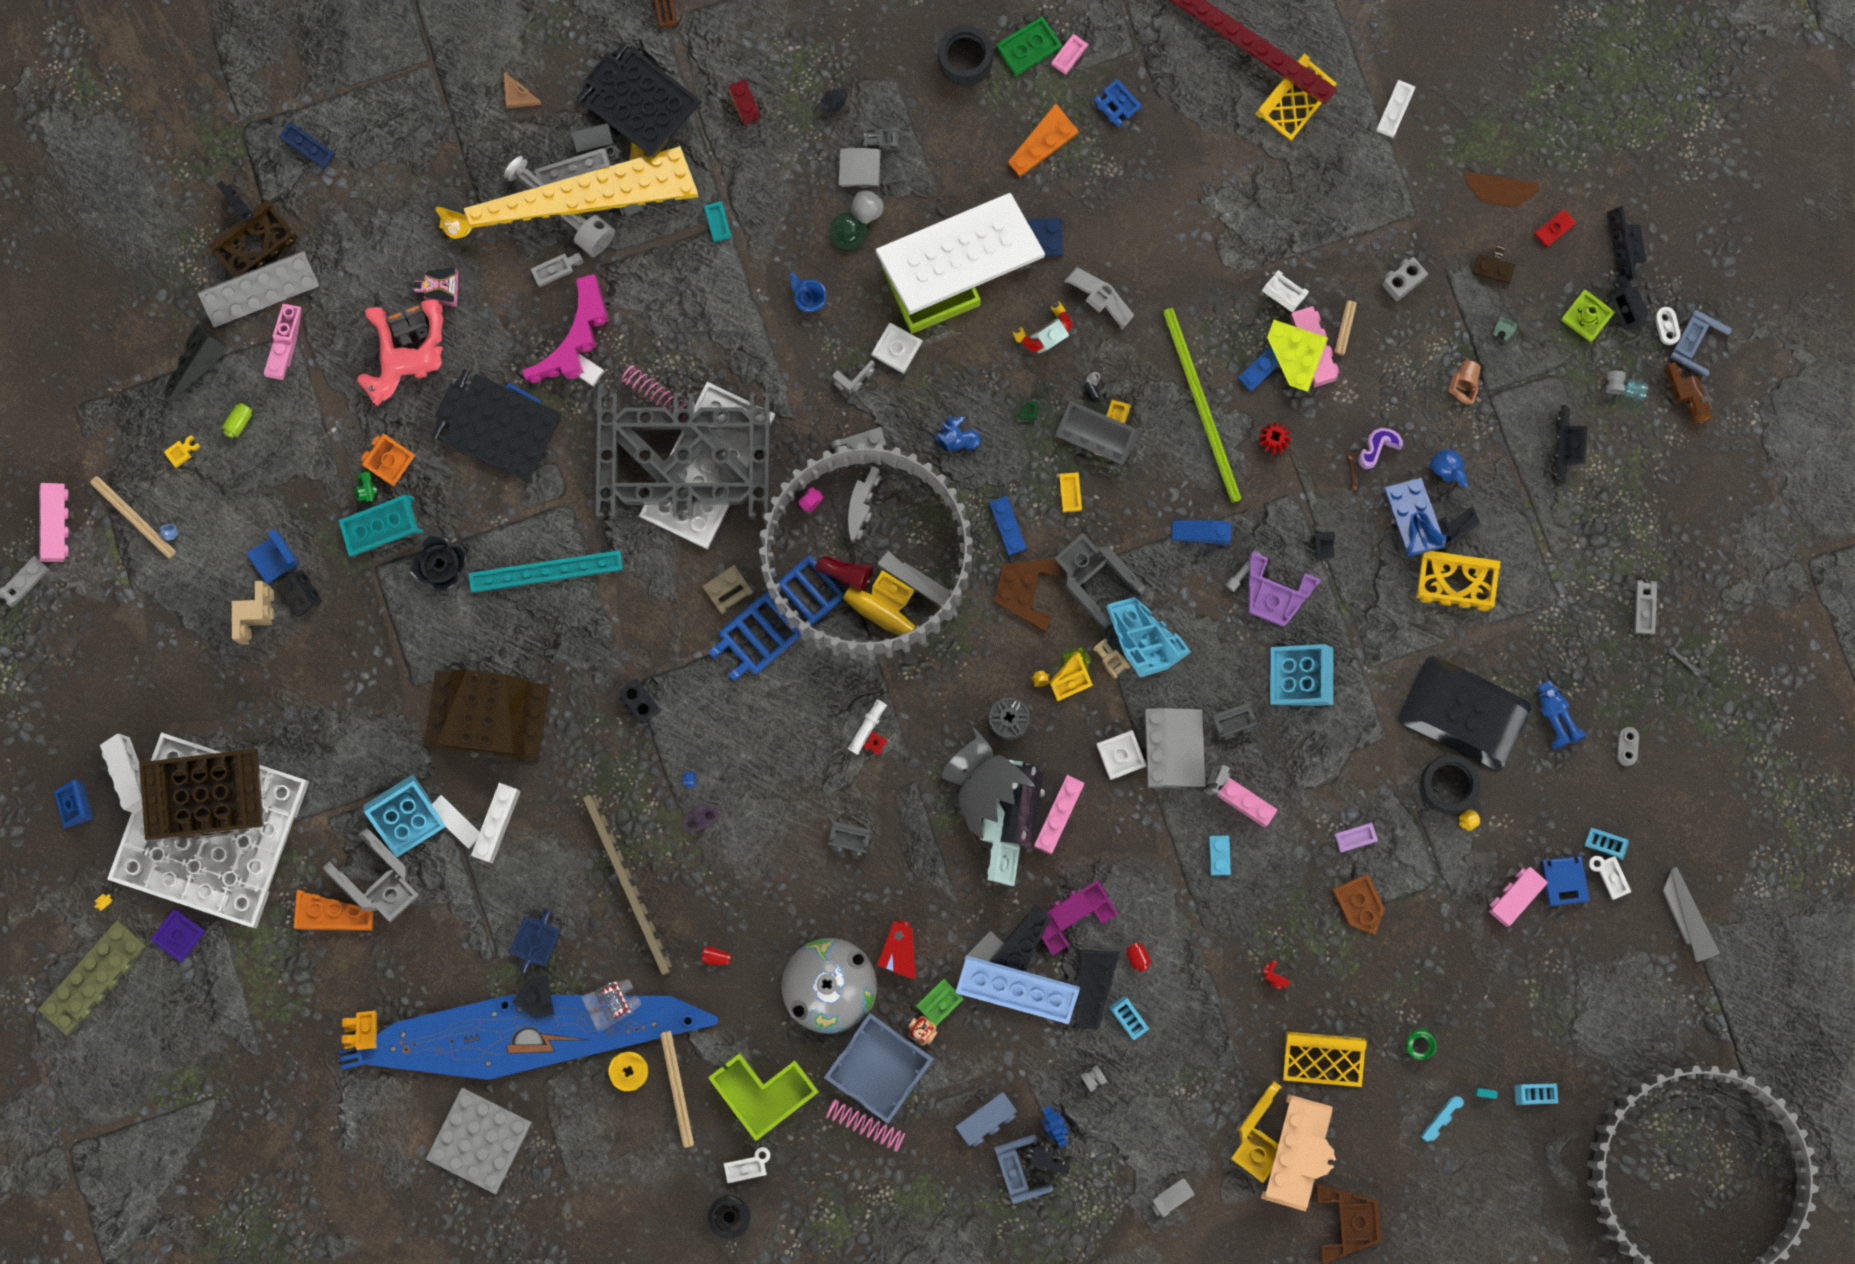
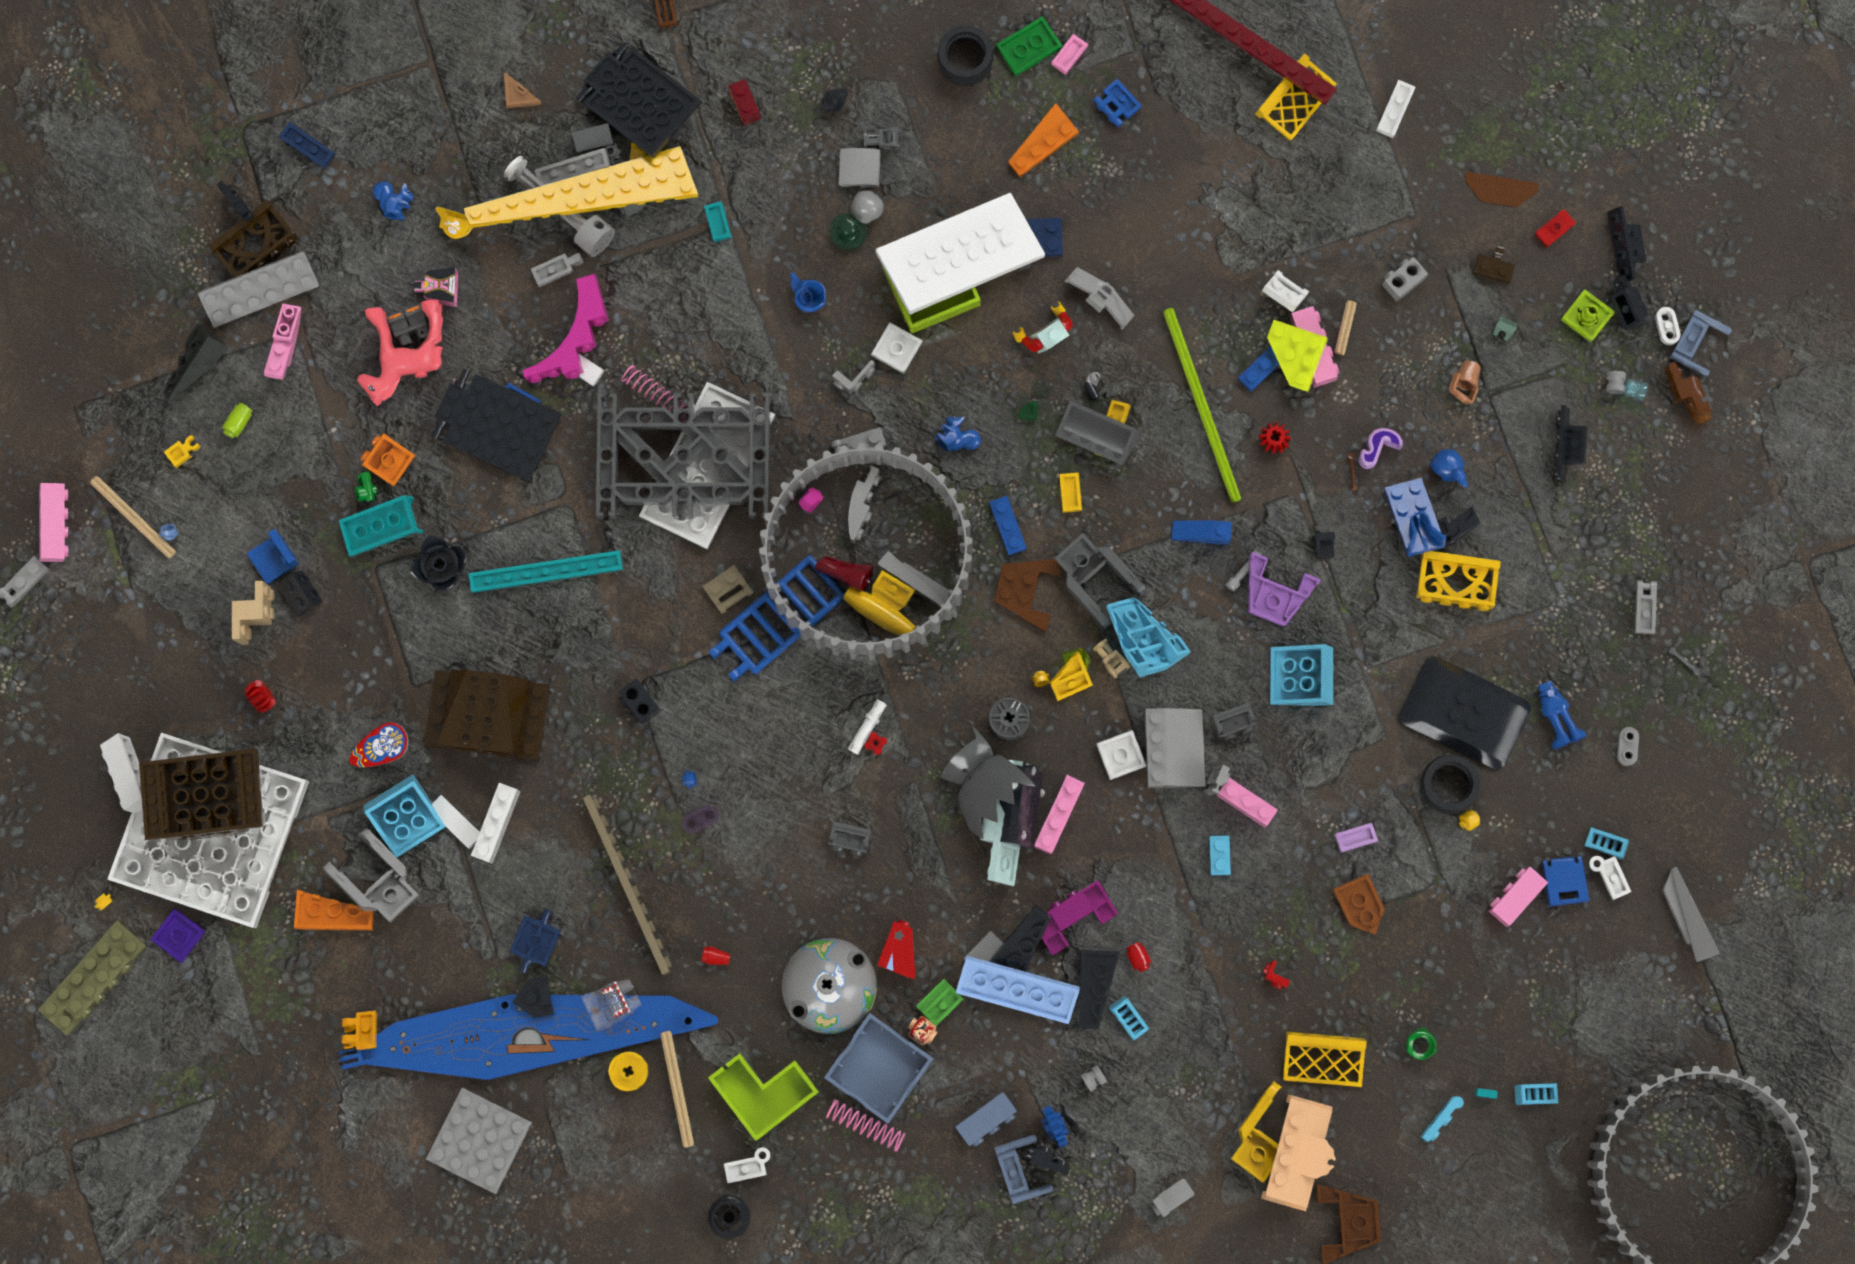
(73, 803): blue slope -> none
(260, 696): none -> red gear
(380, 746): none -> shield
(392, 203): none -> blue animal

